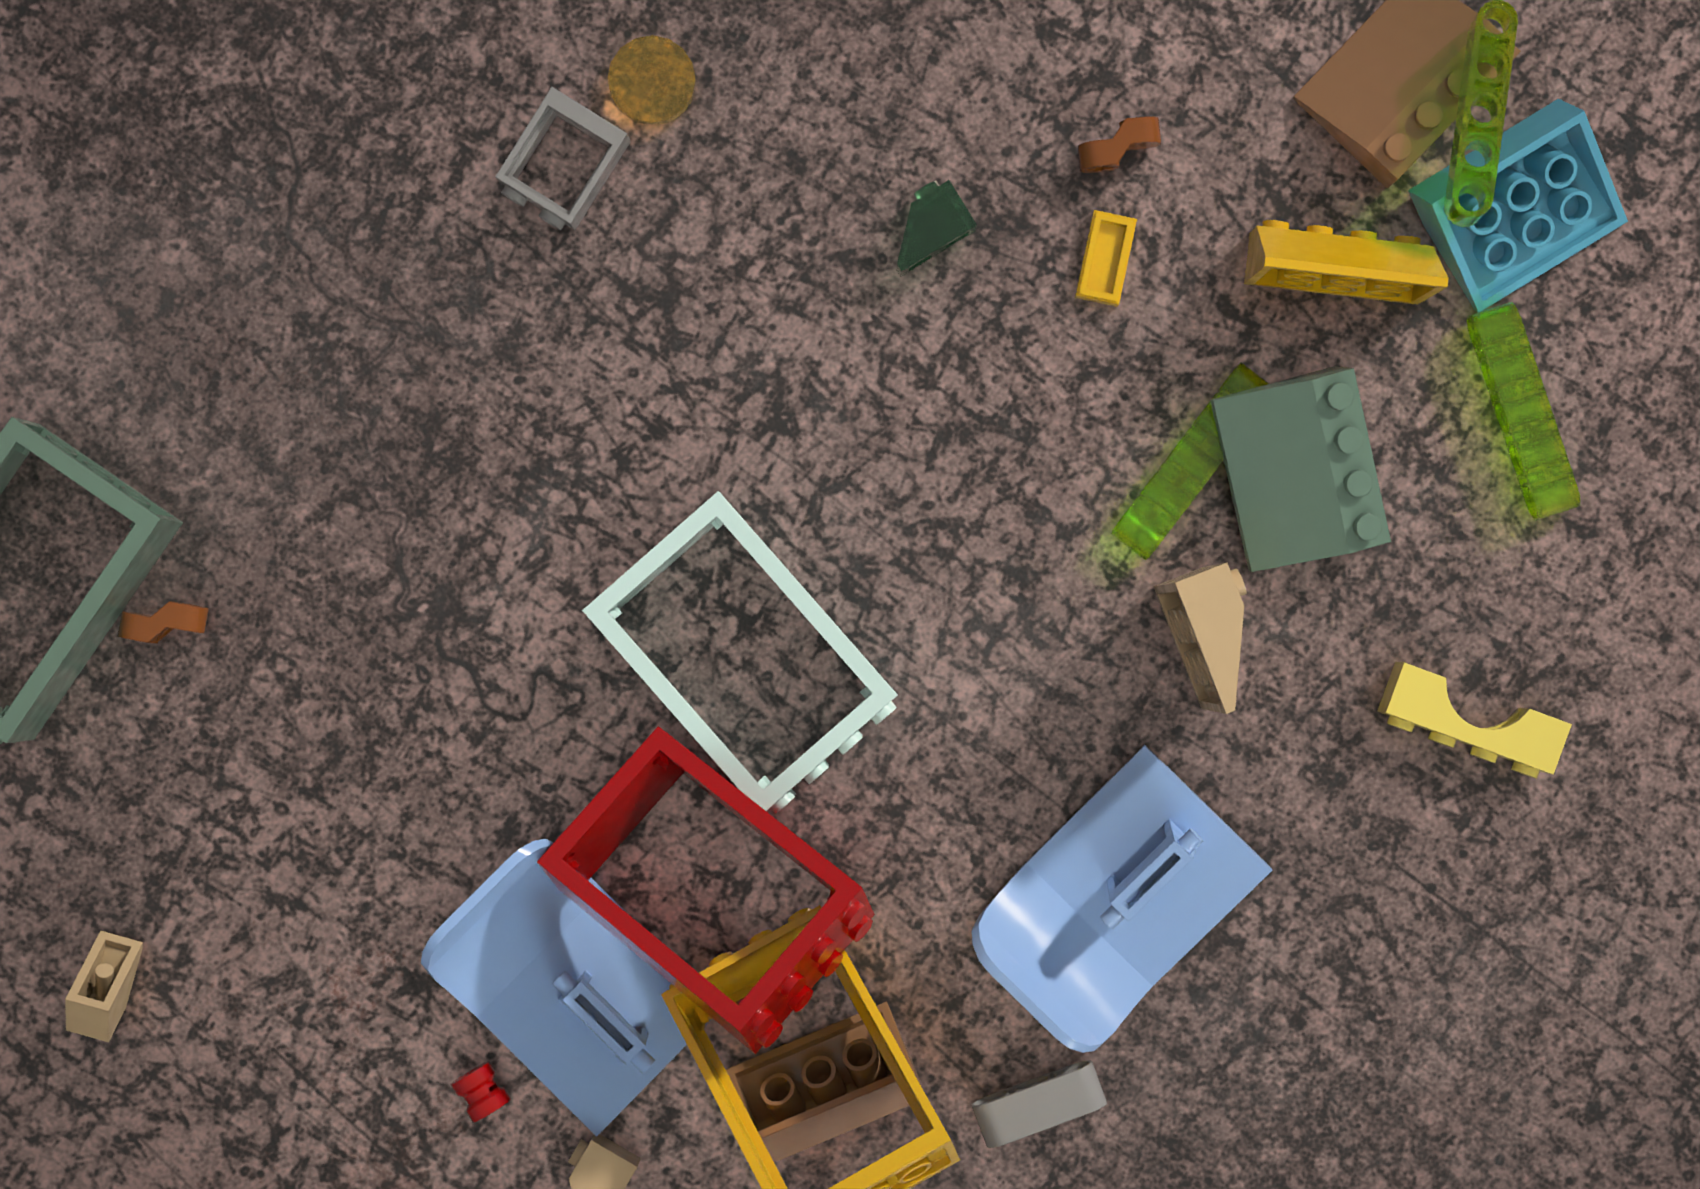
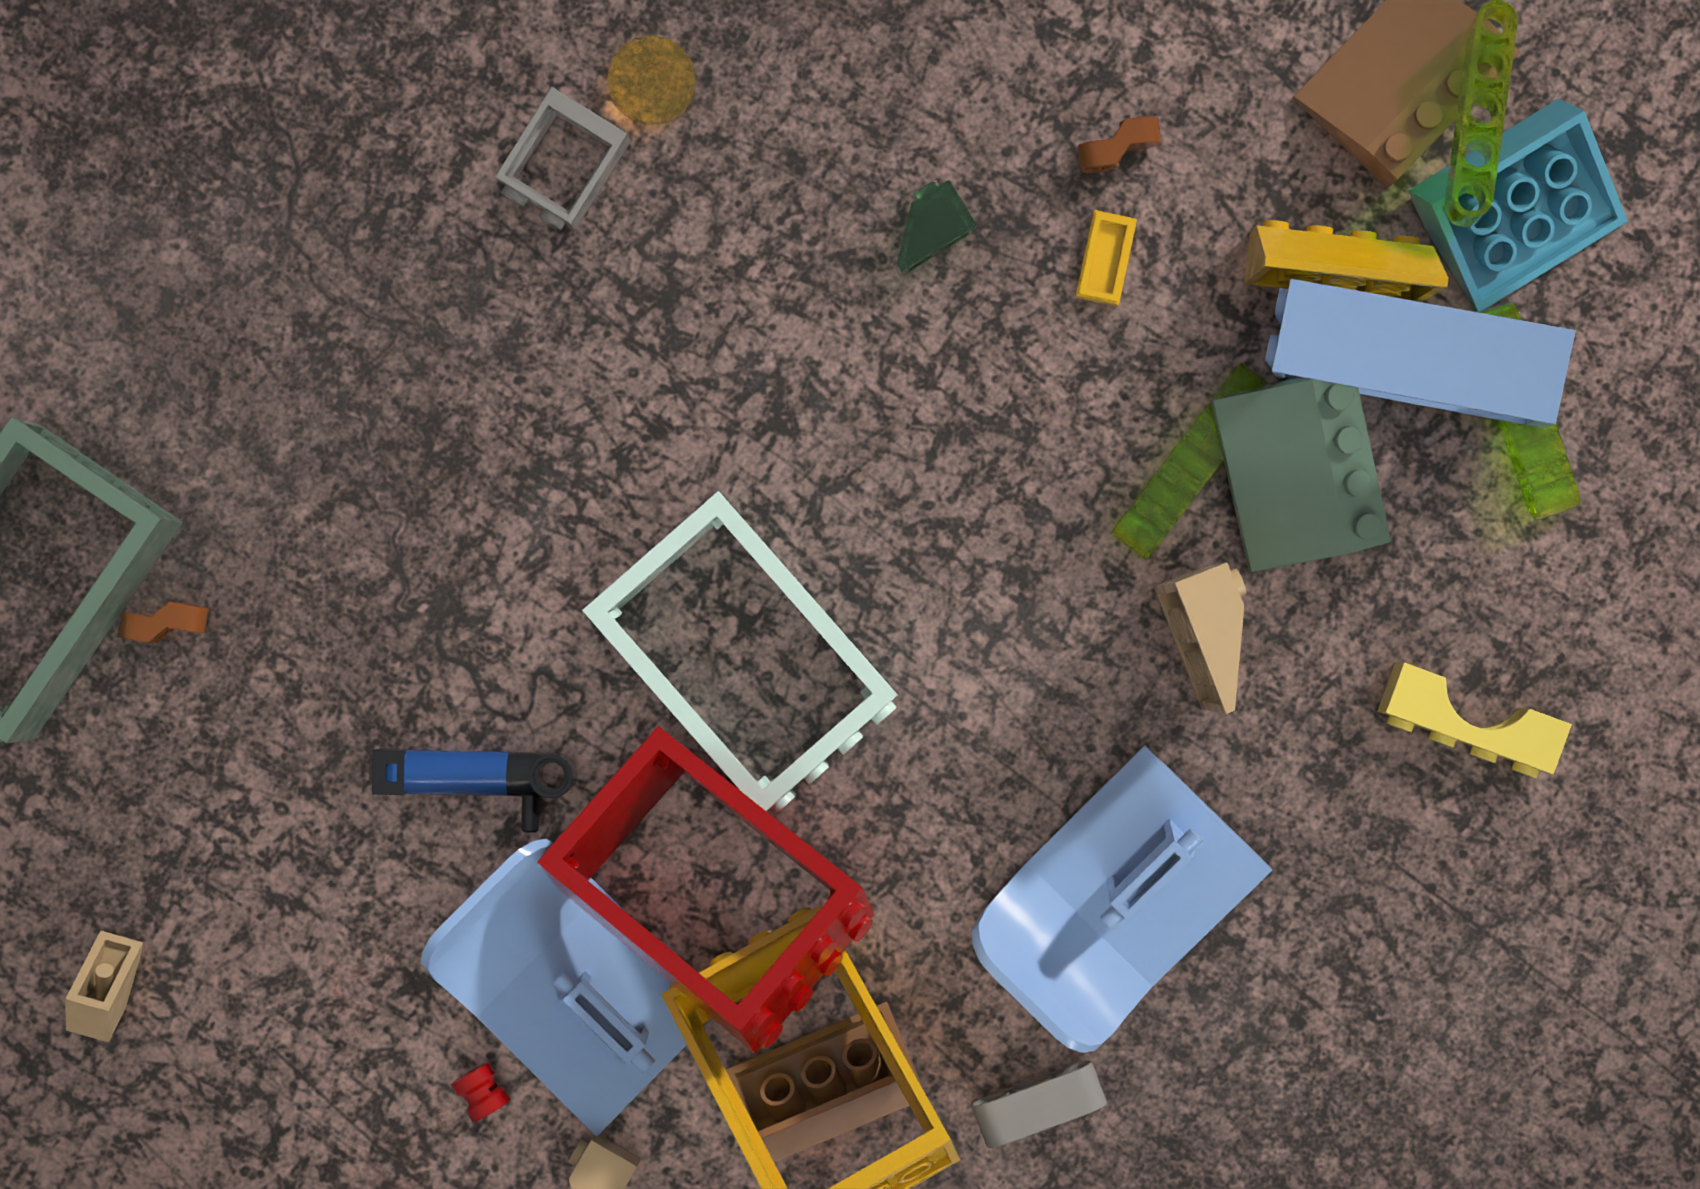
(472, 773): none -> piece
(1421, 353): none -> light blue door

